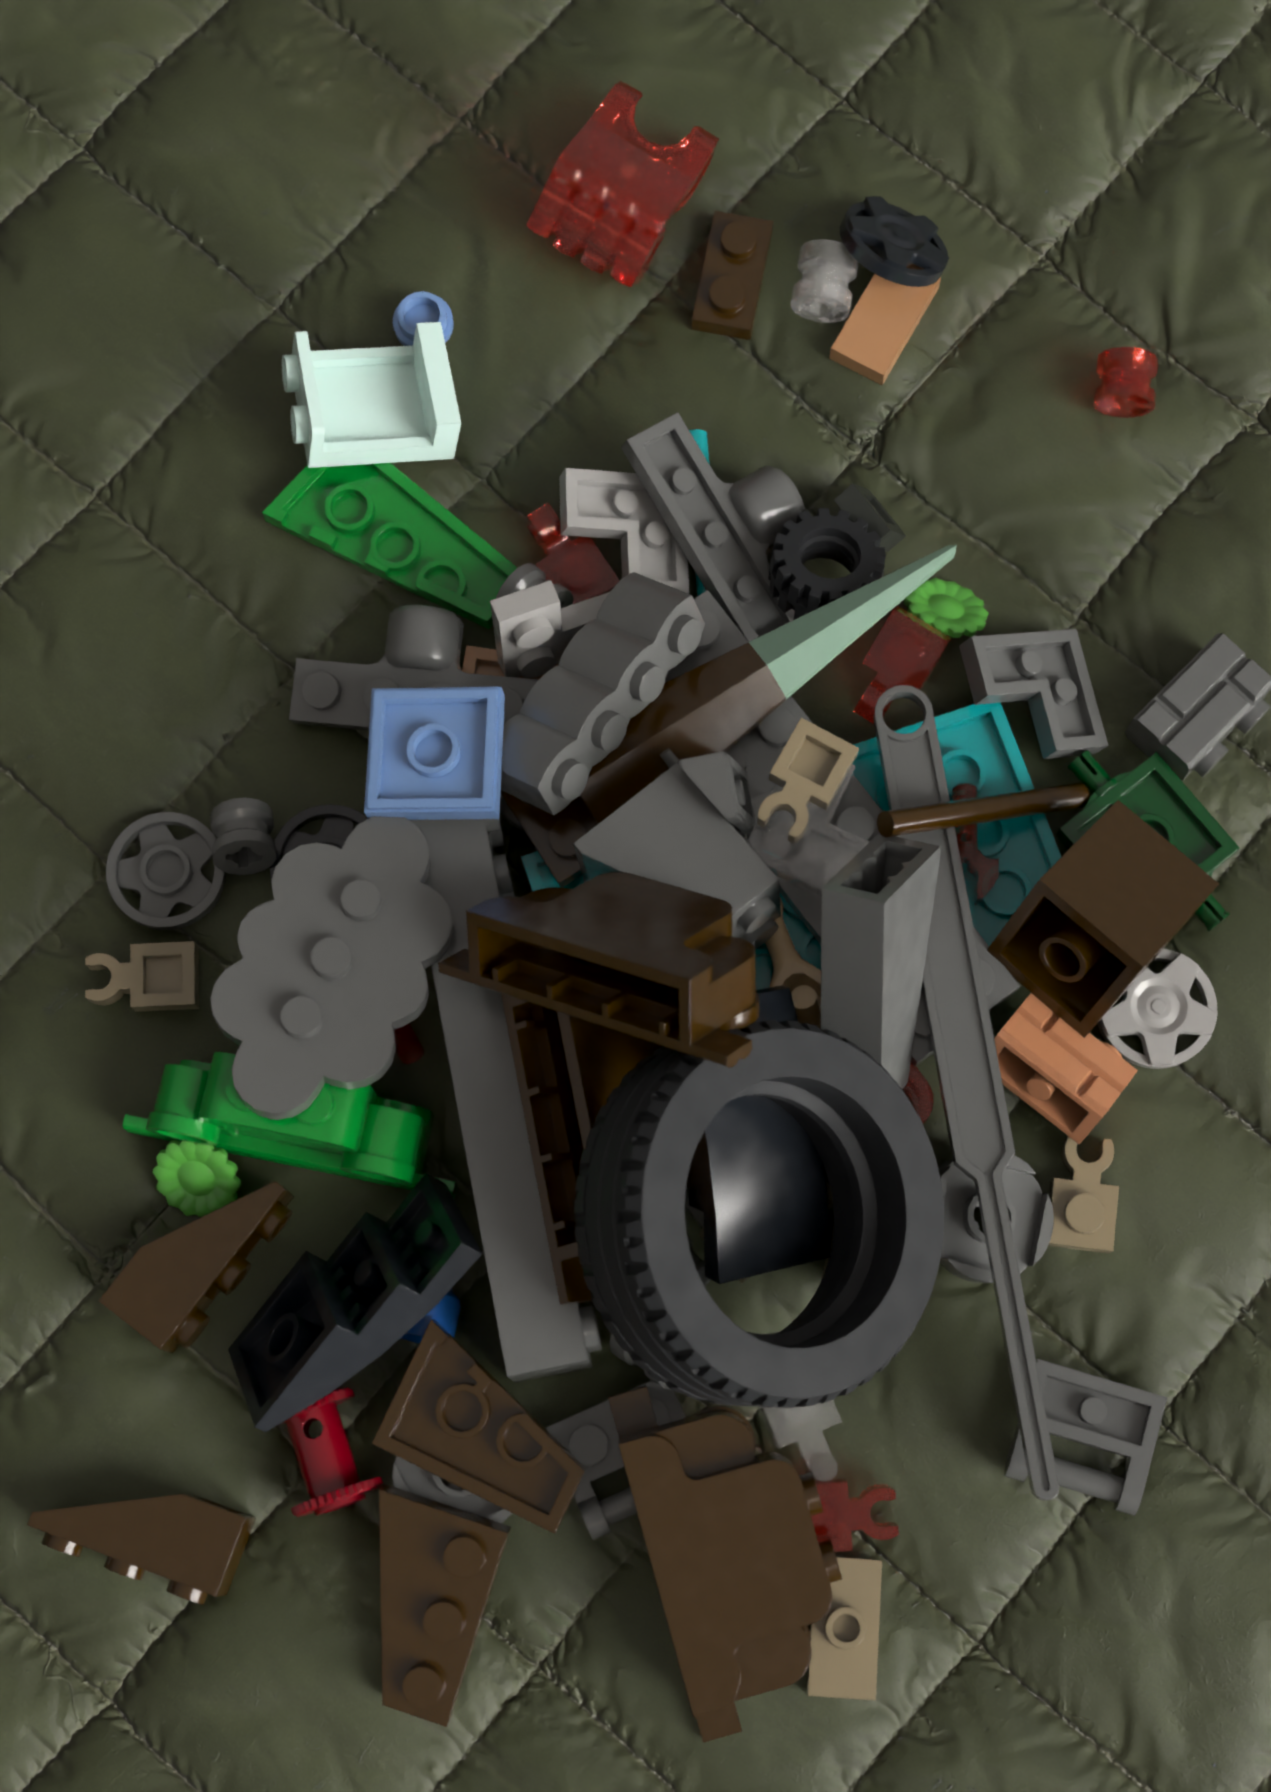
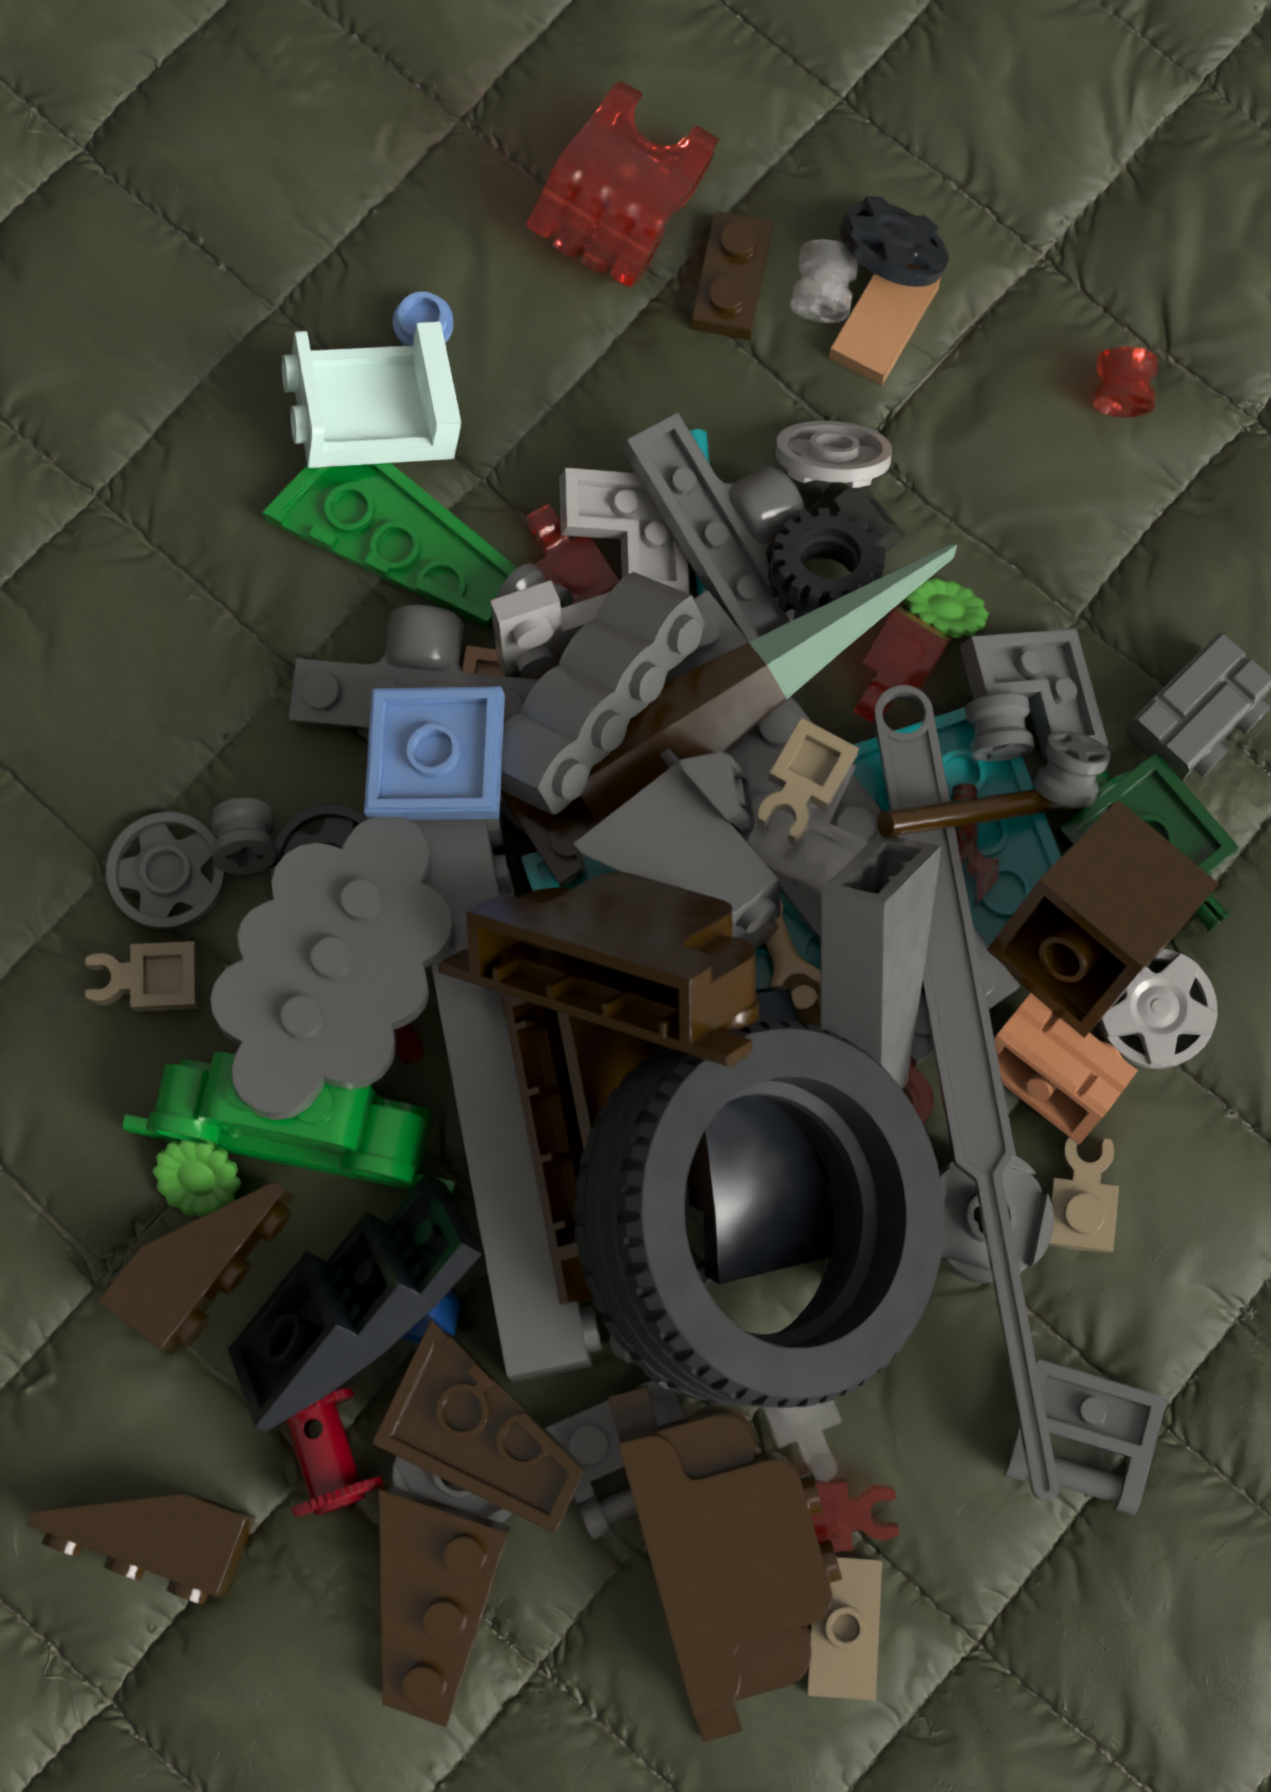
(833, 452): none -> light grey wheel
(999, 727): none -> dark grey wheel
(1071, 769): none -> dark grey wheel

